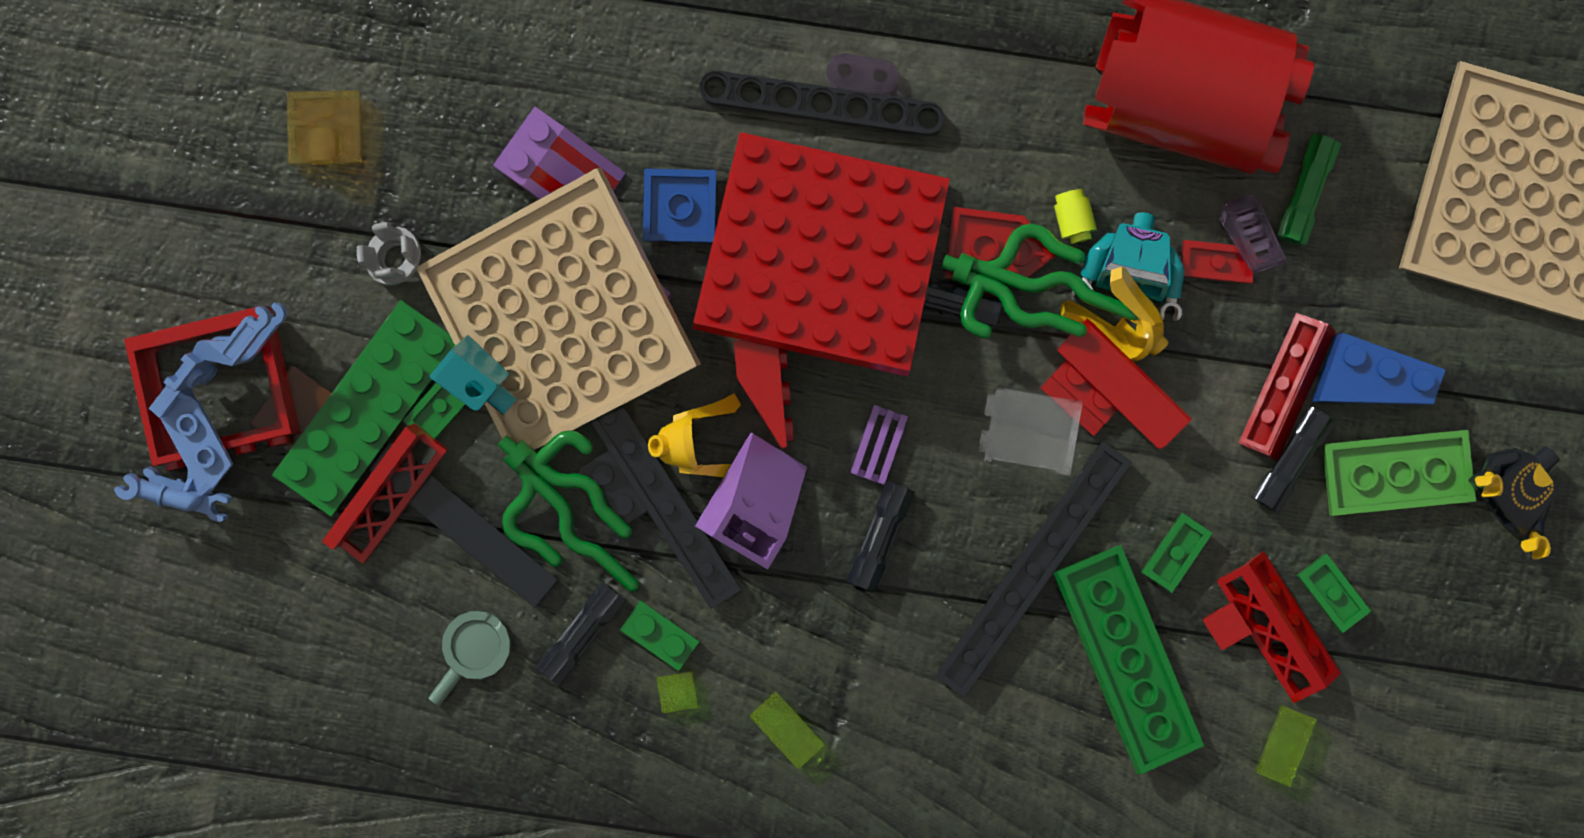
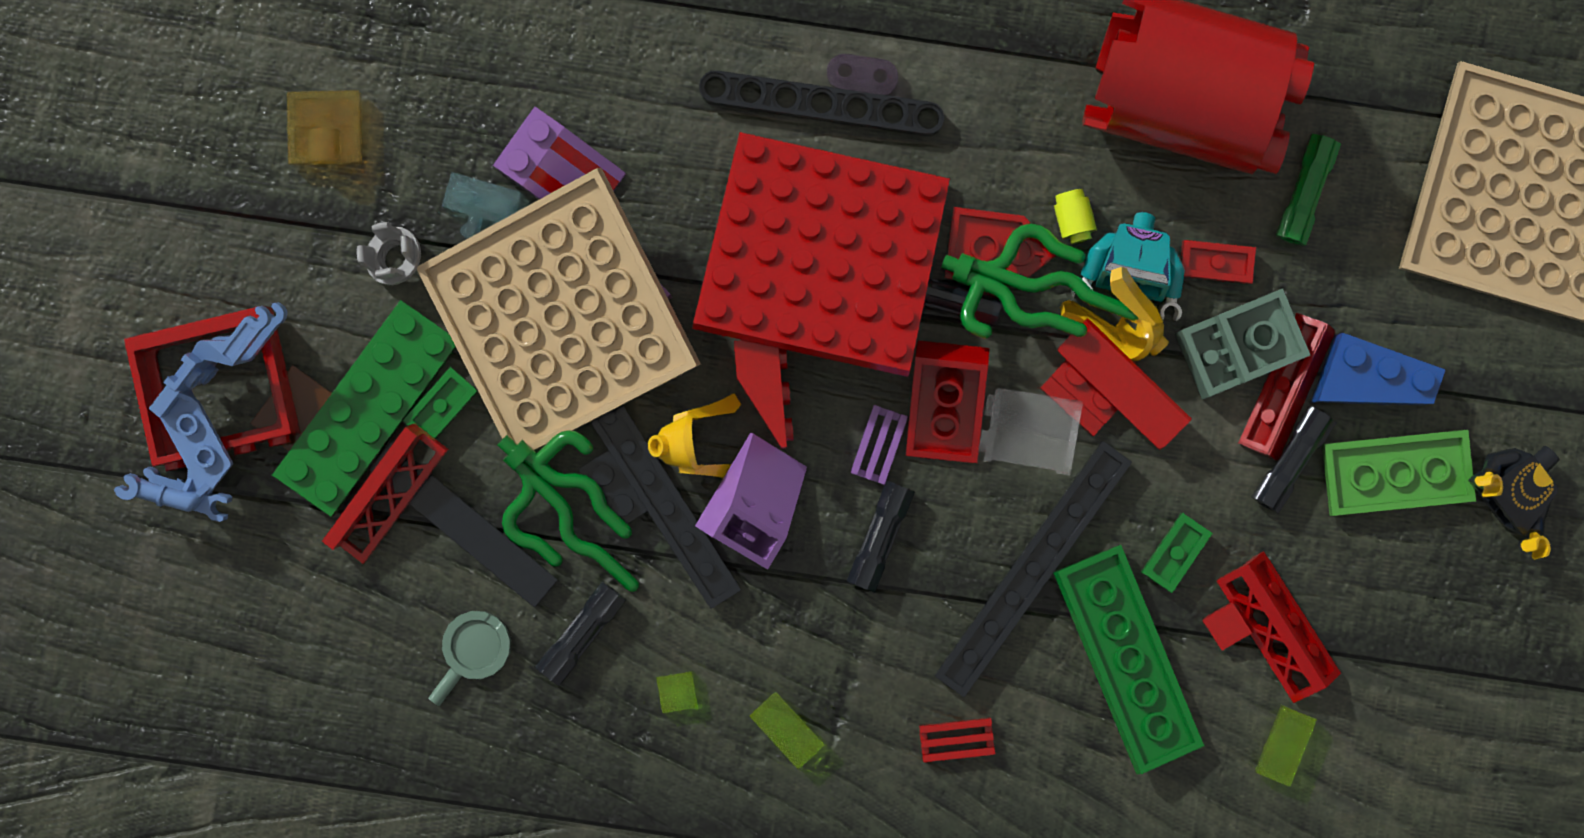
(474, 377): teal torso -> none
(479, 201): none -> clear light blue plate
(659, 635): green plate -> none
(679, 205): blue plate -> none
(947, 401): none -> red slope
(956, 754): none -> red tile
(1242, 344): none -> sand green slope
(1247, 212): clear purple slope -> none
(1333, 593): green plate -> none

